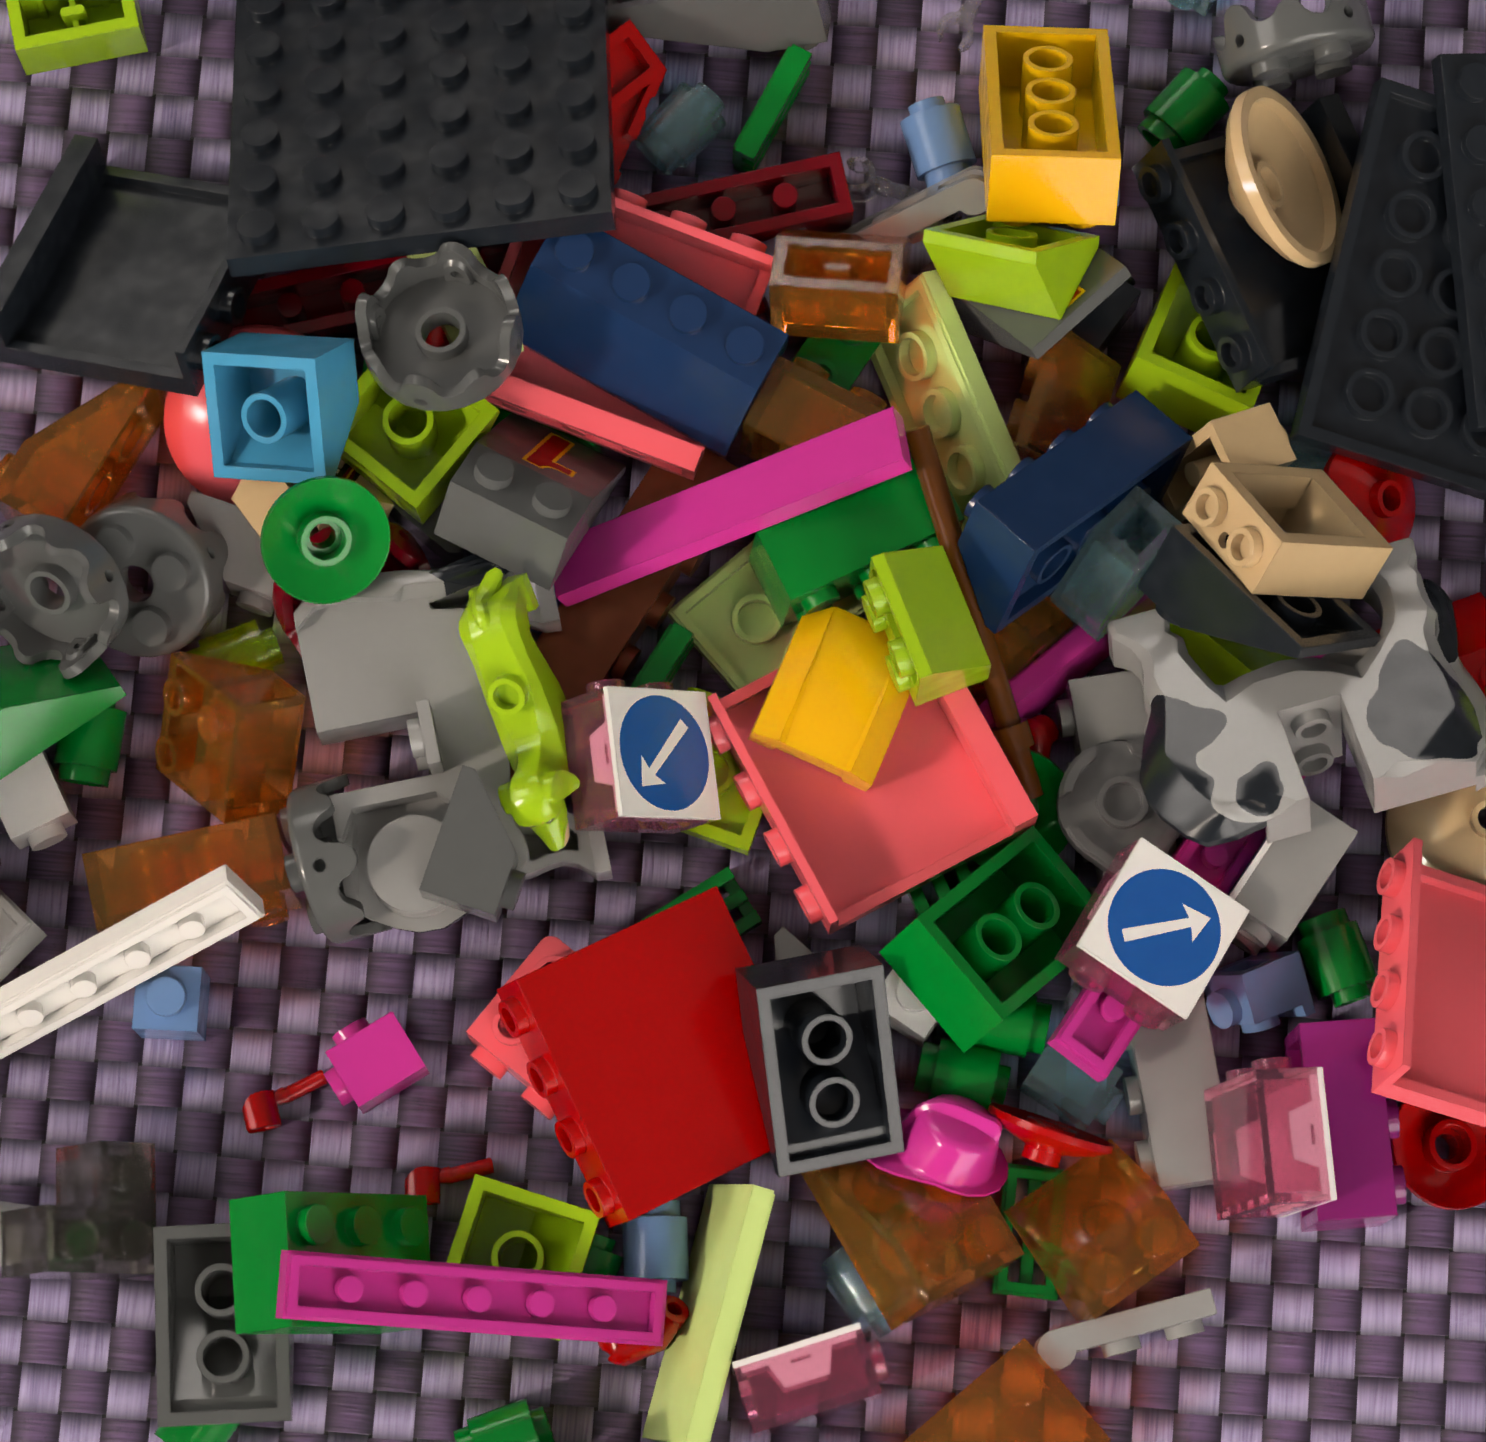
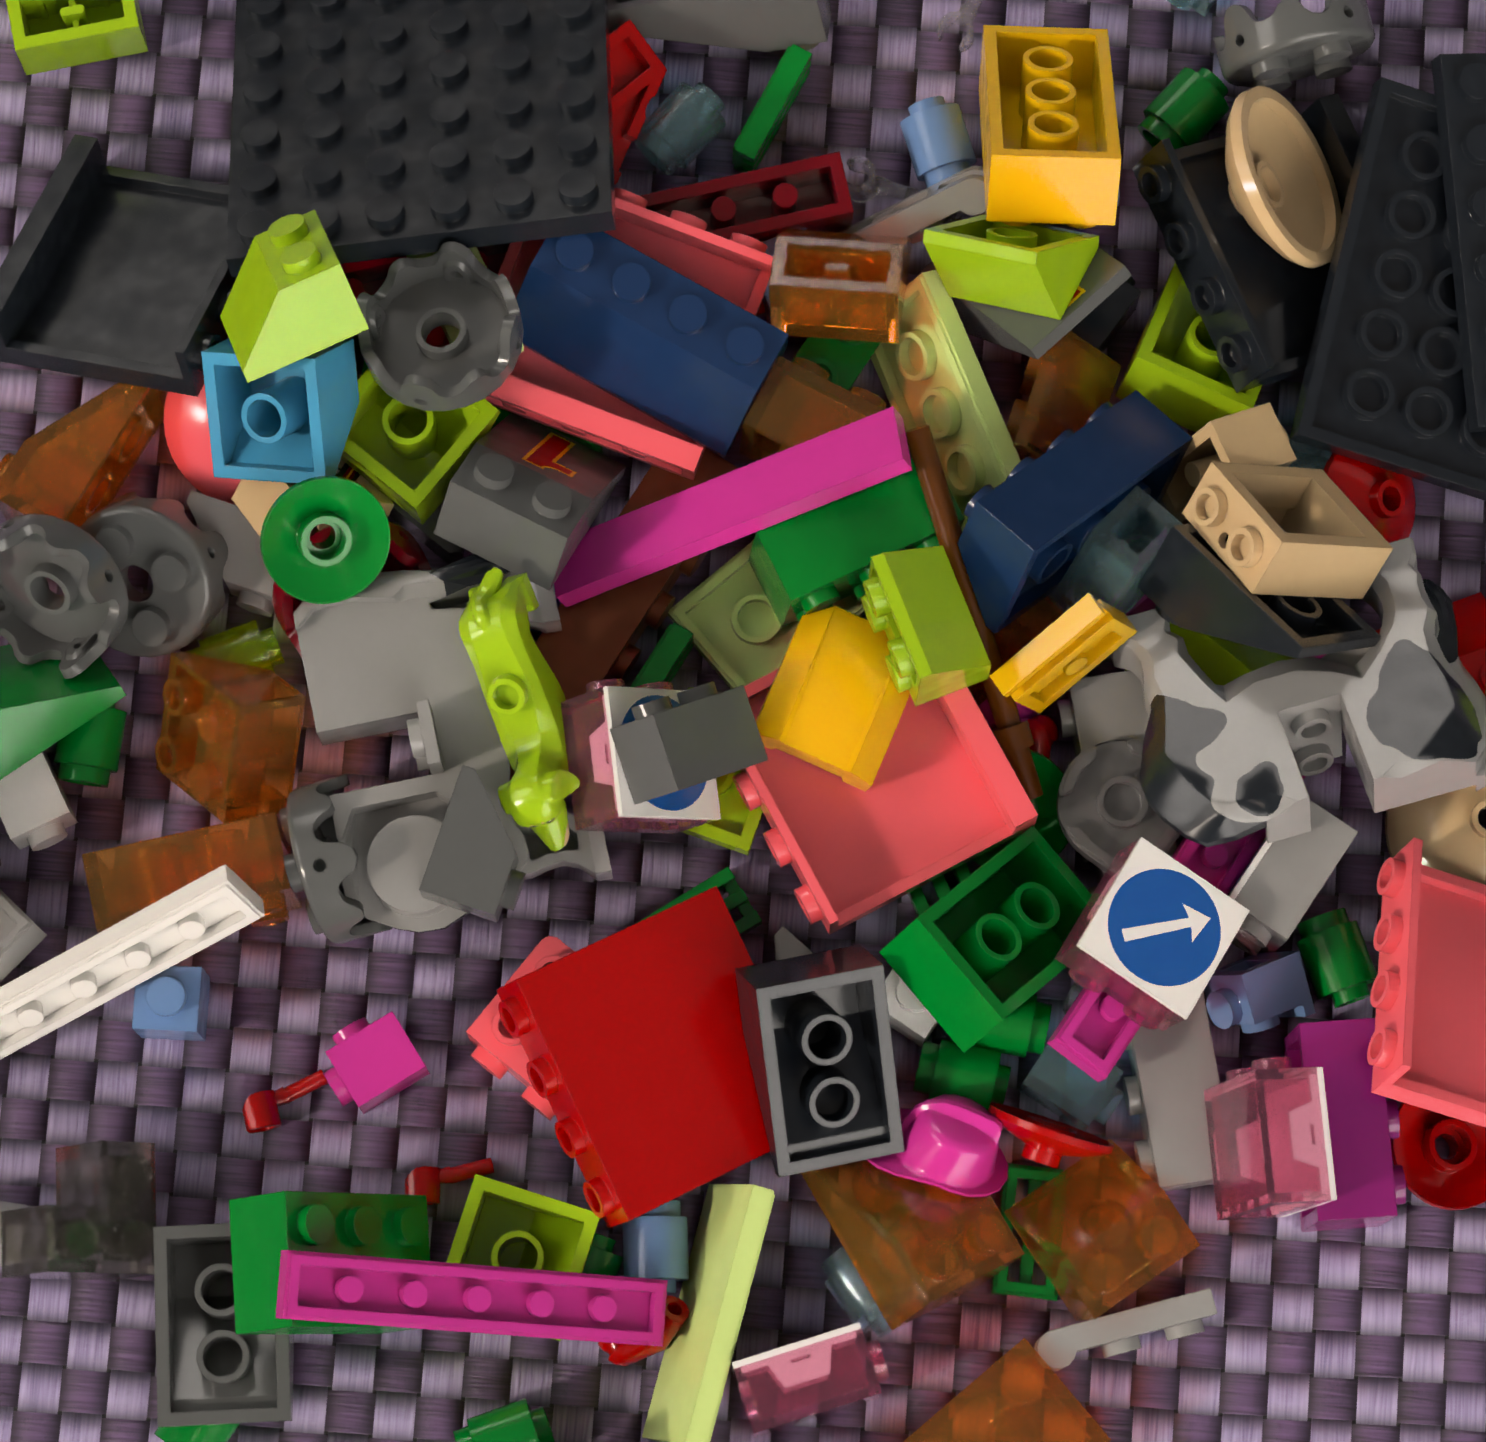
(289, 298): none -> lime slope
(687, 743): none -> dark grey brick
(1063, 653): none -> yellow plate

